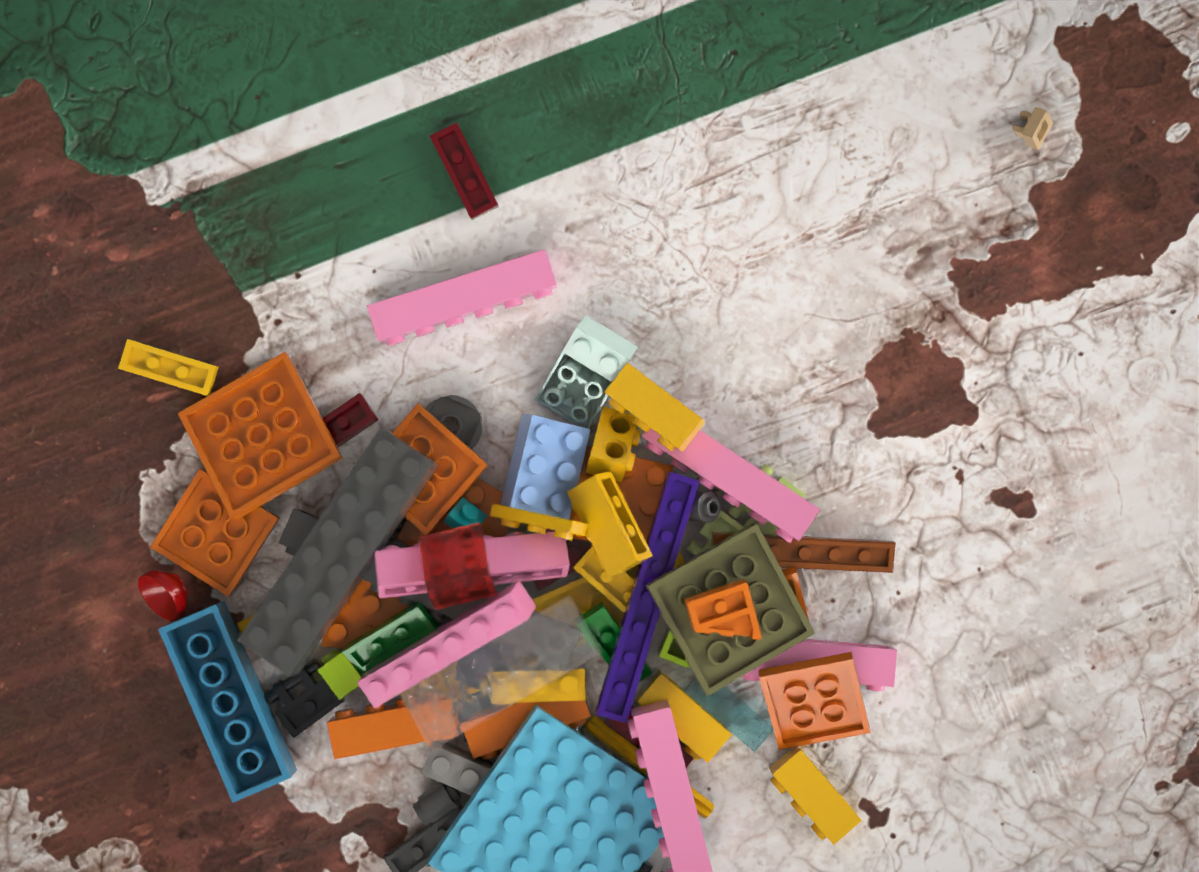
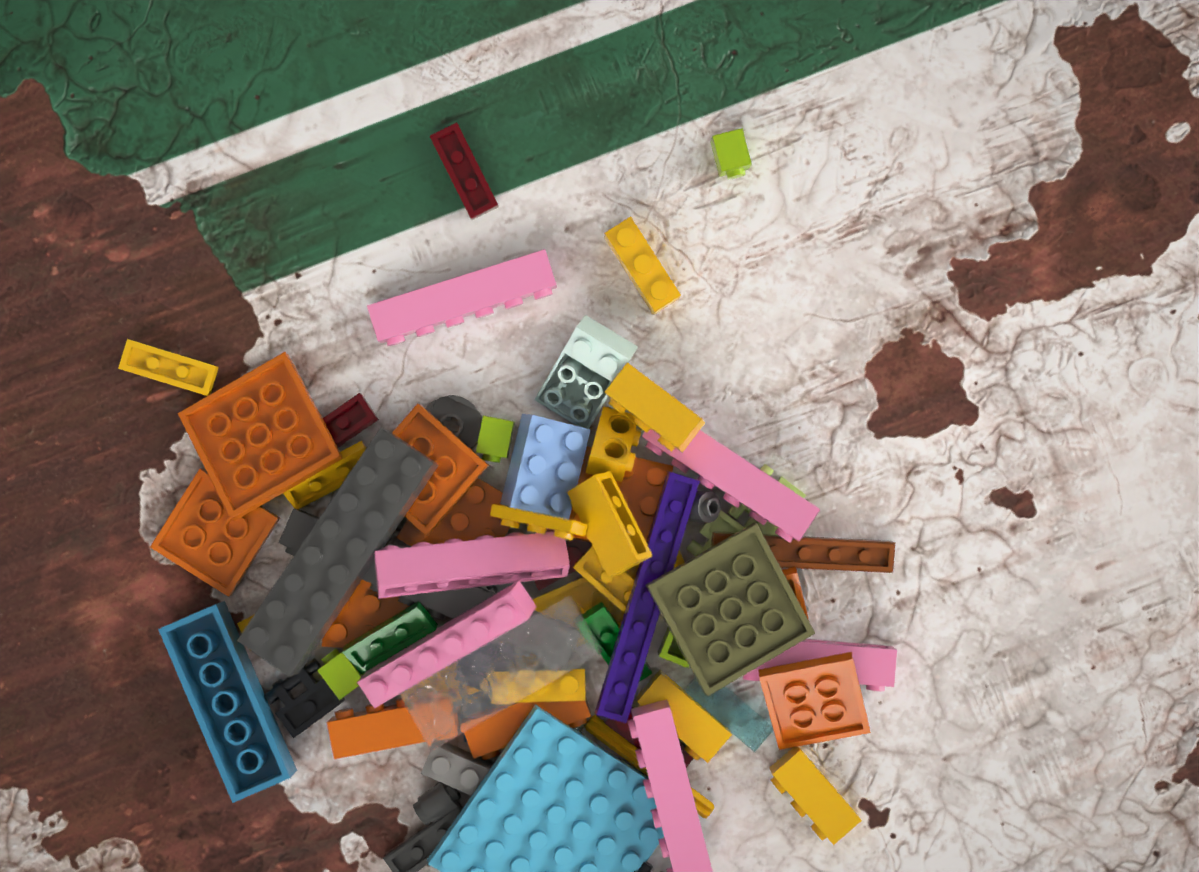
(164, 593): red piece -> none
(326, 480): none -> yellow plate
(456, 566): clear red bracket -> none
(464, 514): teal plate -> none
(495, 438): none -> lime brick
(642, 265): none -> yellow brick
(724, 611): orange wing -> none
(731, 153): none -> lime brick
(1035, 129): tan tile -> none

